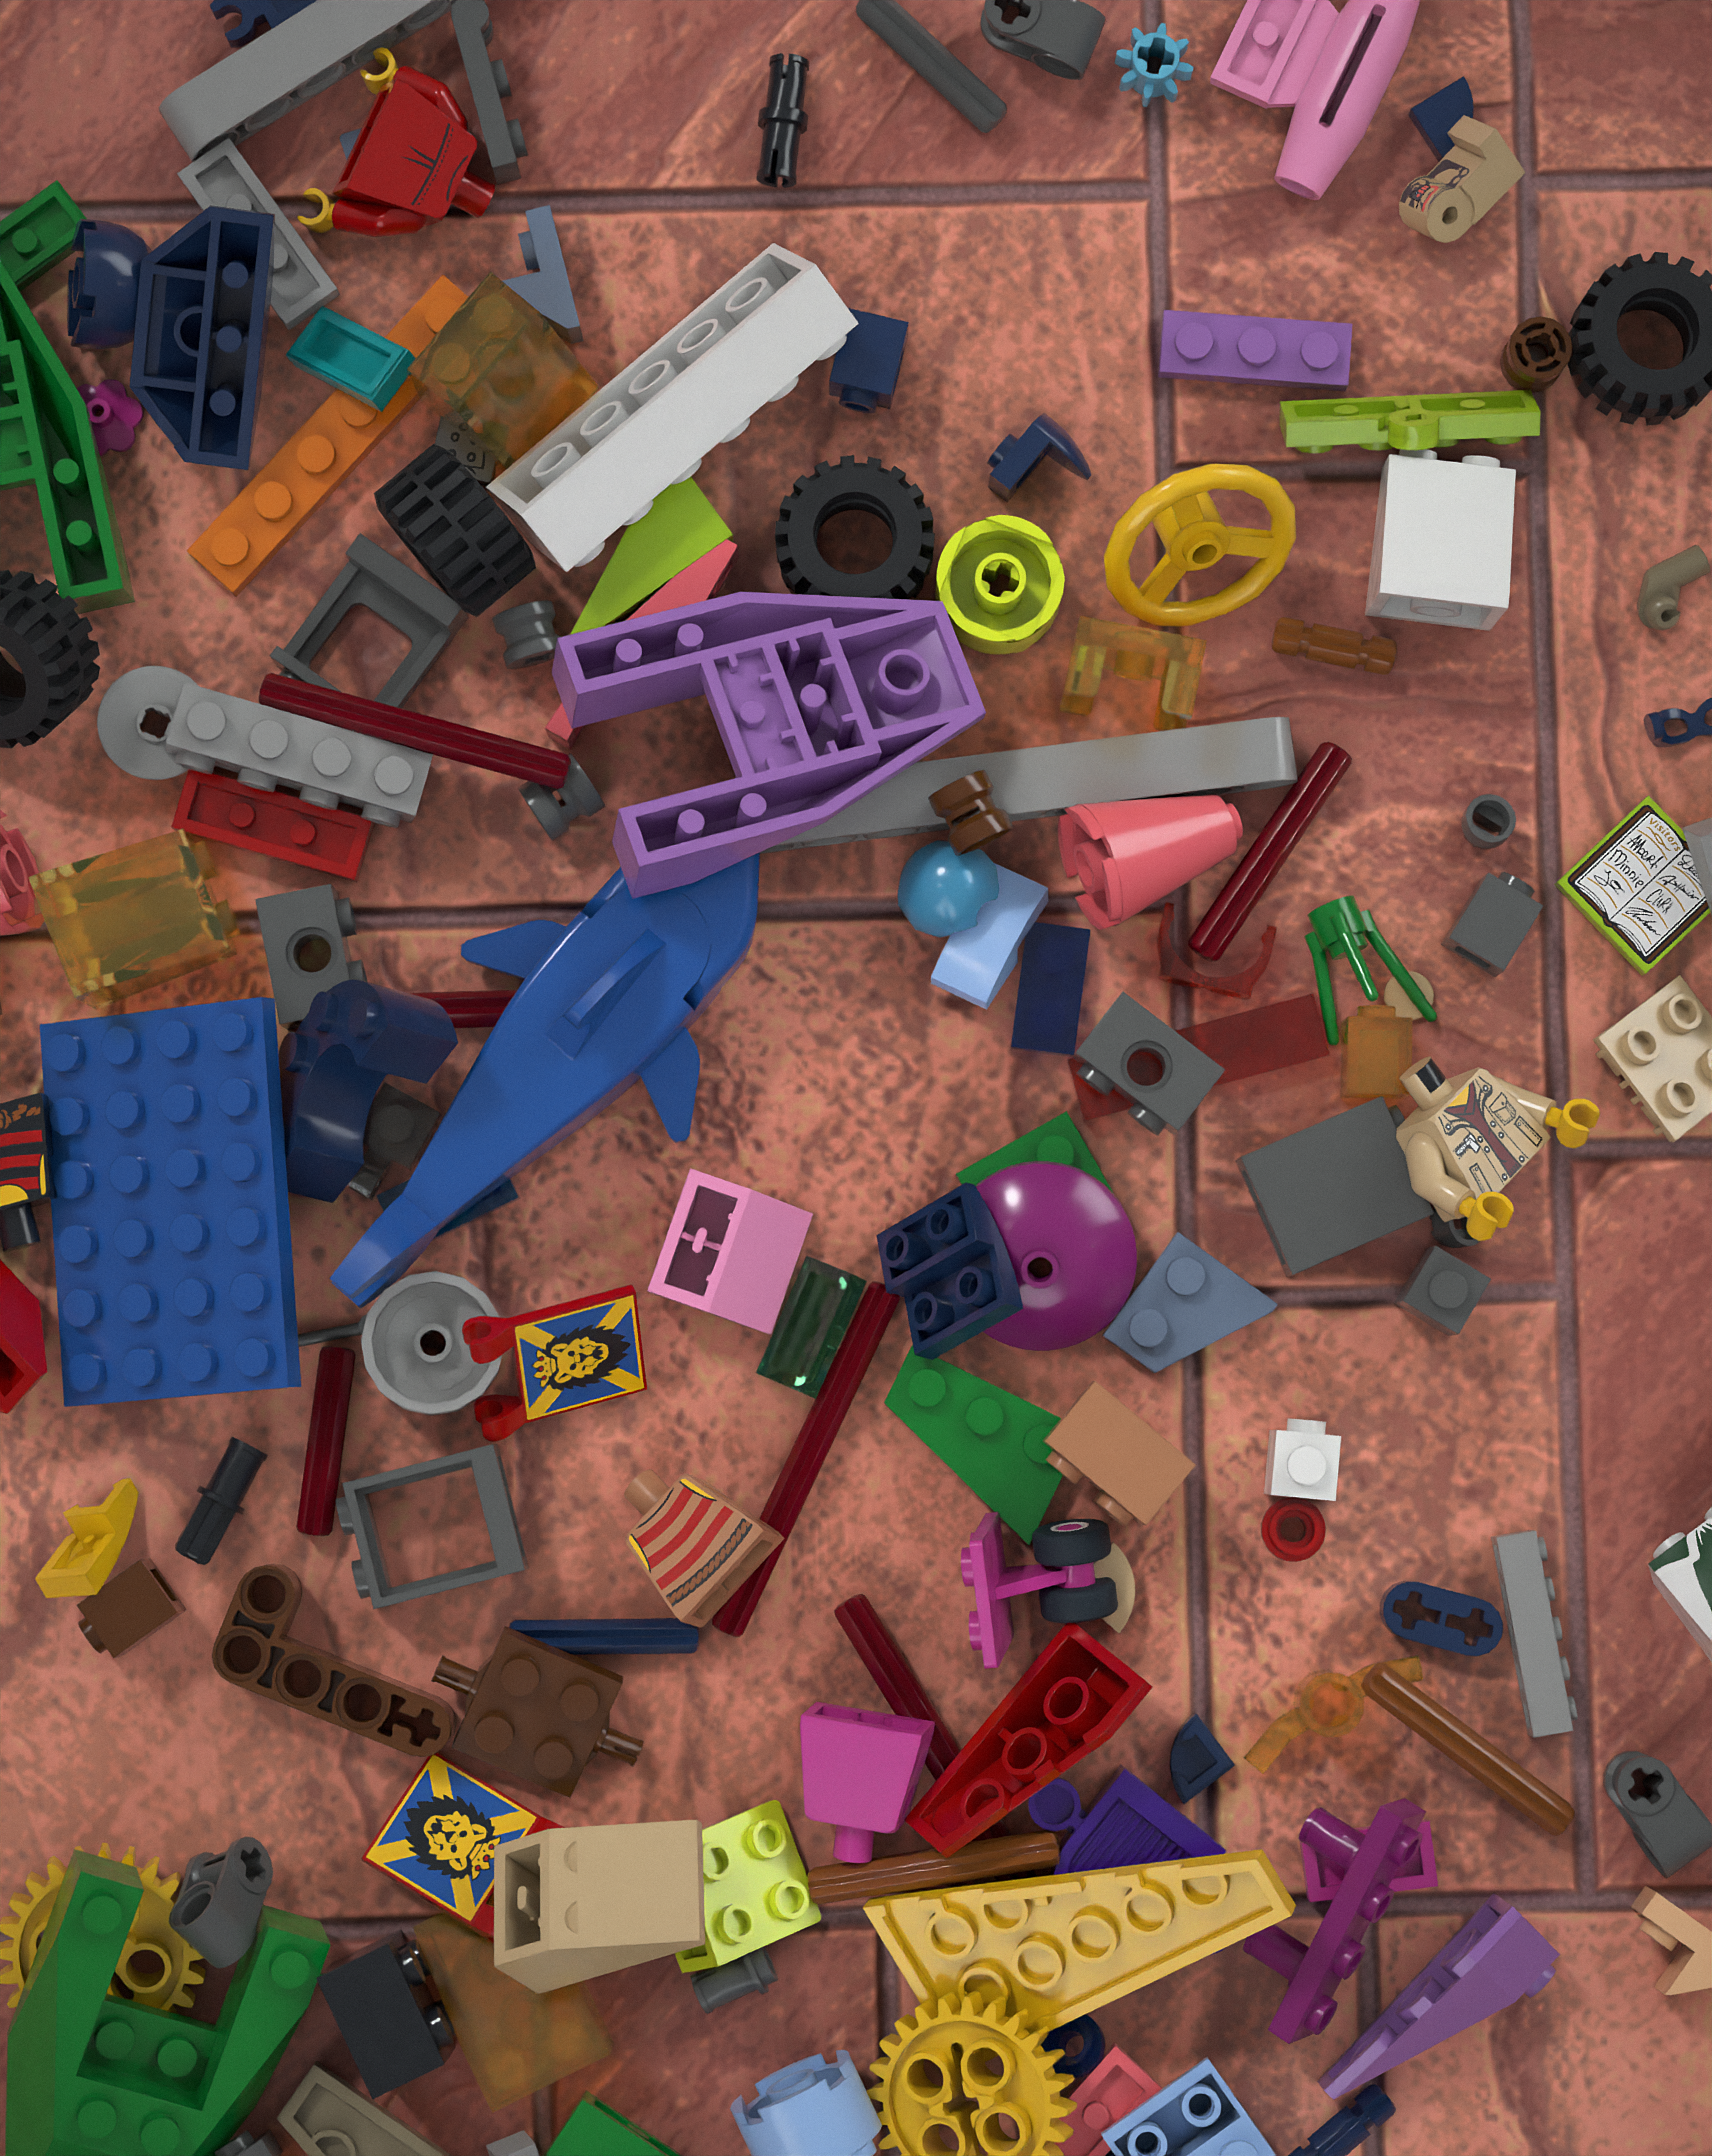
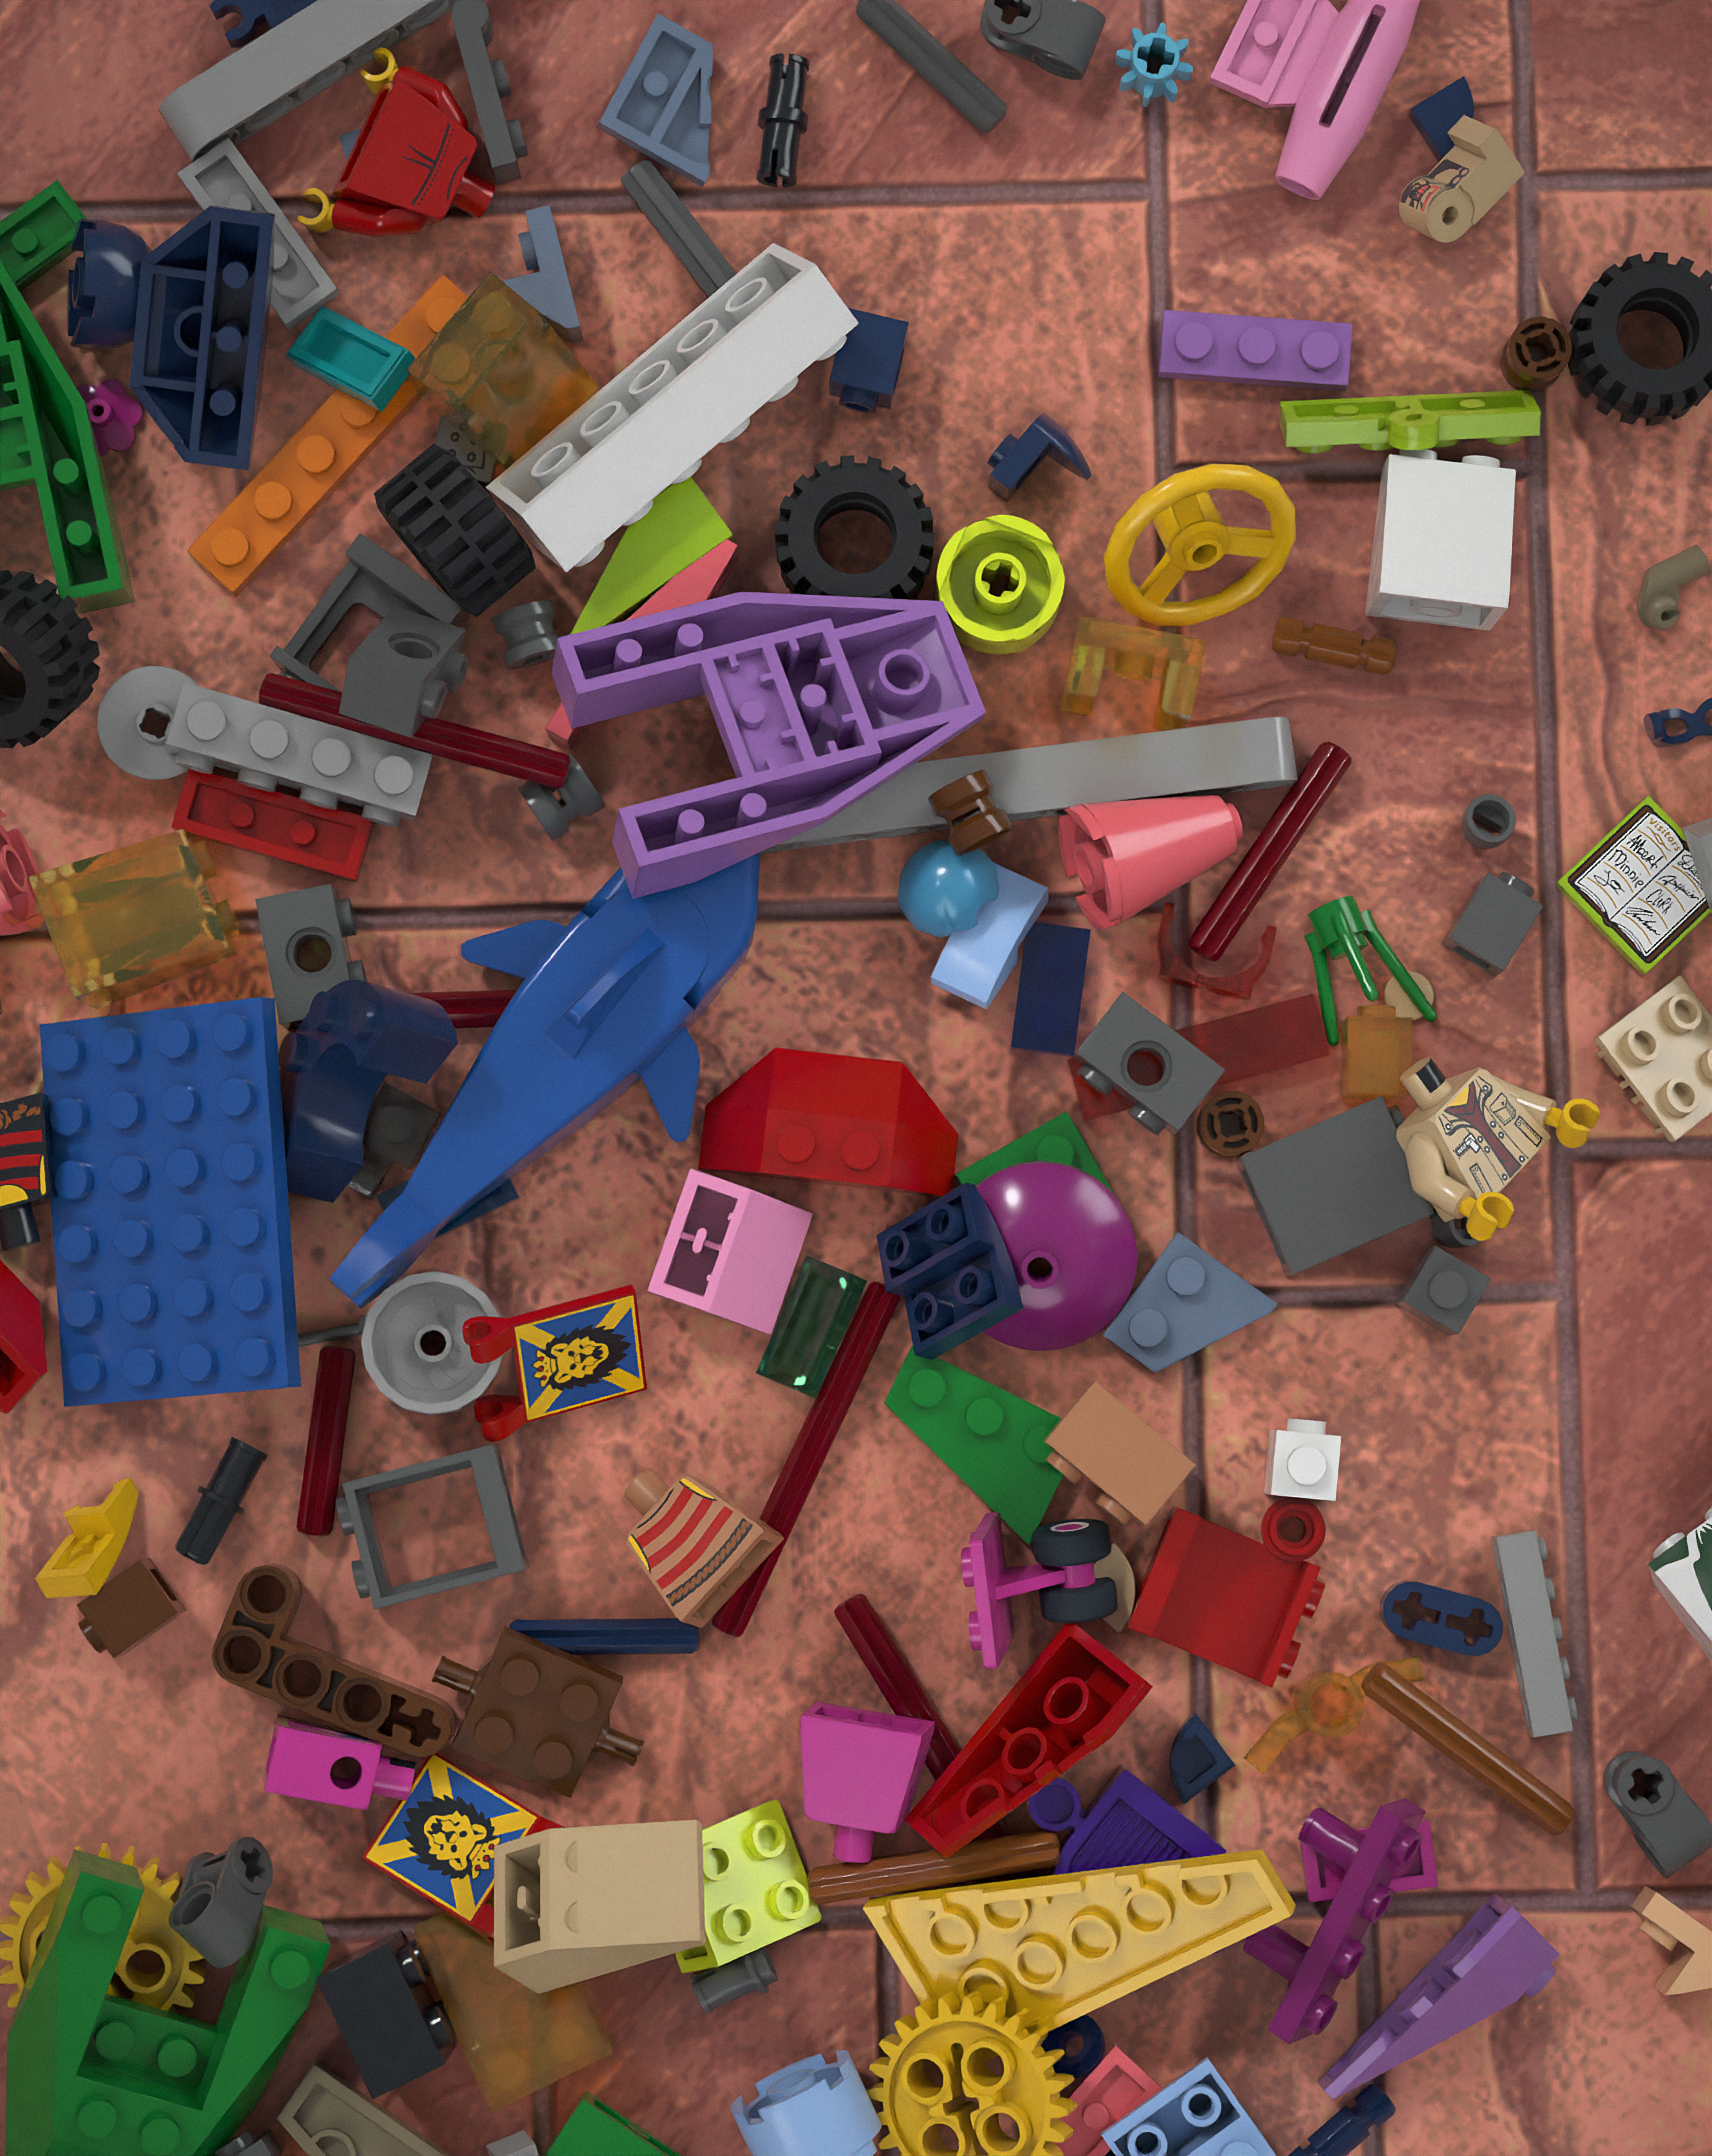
(304, 1755): none -> dark pink torso
(404, 671): none -> dark grey brick
(666, 100): none -> sand blue wing
(677, 227): none -> dark grey axle
(831, 1125): none -> red wedge
(1224, 1132): none -> reddish brown wheel
(1225, 1598): none -> red panel

